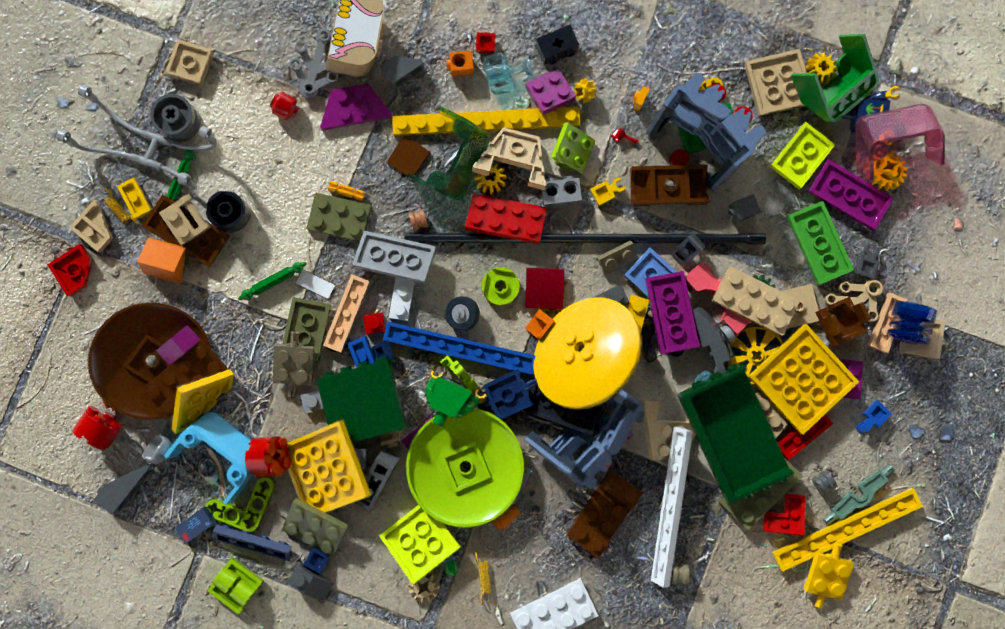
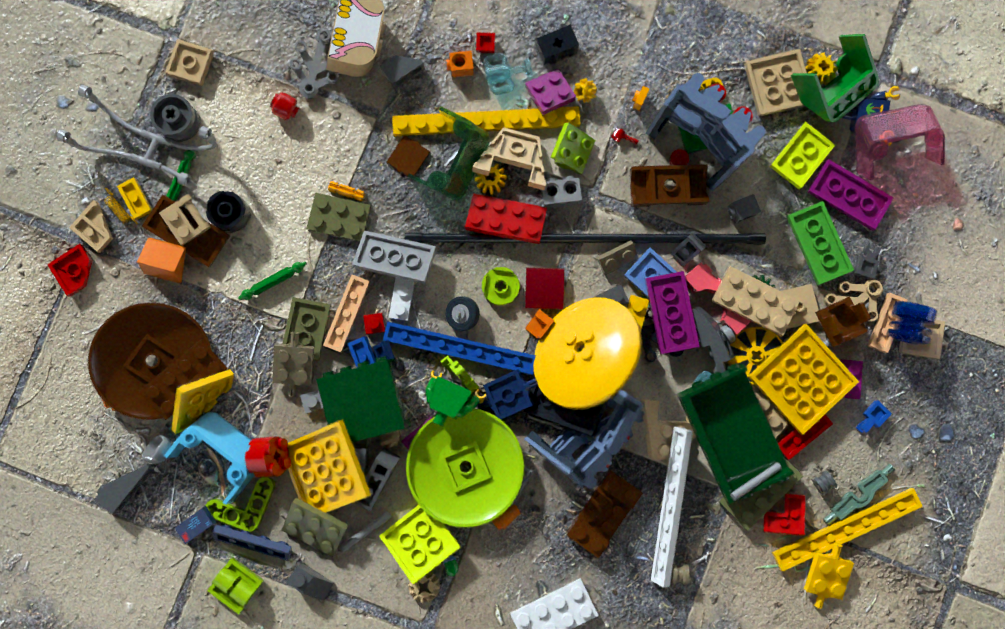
(97, 428): red brick -> none
(178, 345): magenta slope -> none
(315, 284): white sticker -> none
(315, 561): dark blue plate -> none
(353, 106): magenta wing -> none
(365, 531): none -> light grey bar
(418, 220): nougat wheel -> none
(481, 578): yellow piece -> none
(604, 192): yellow plate -> none
(756, 481): none -> light grey bar
(889, 172): yellow gear -> none

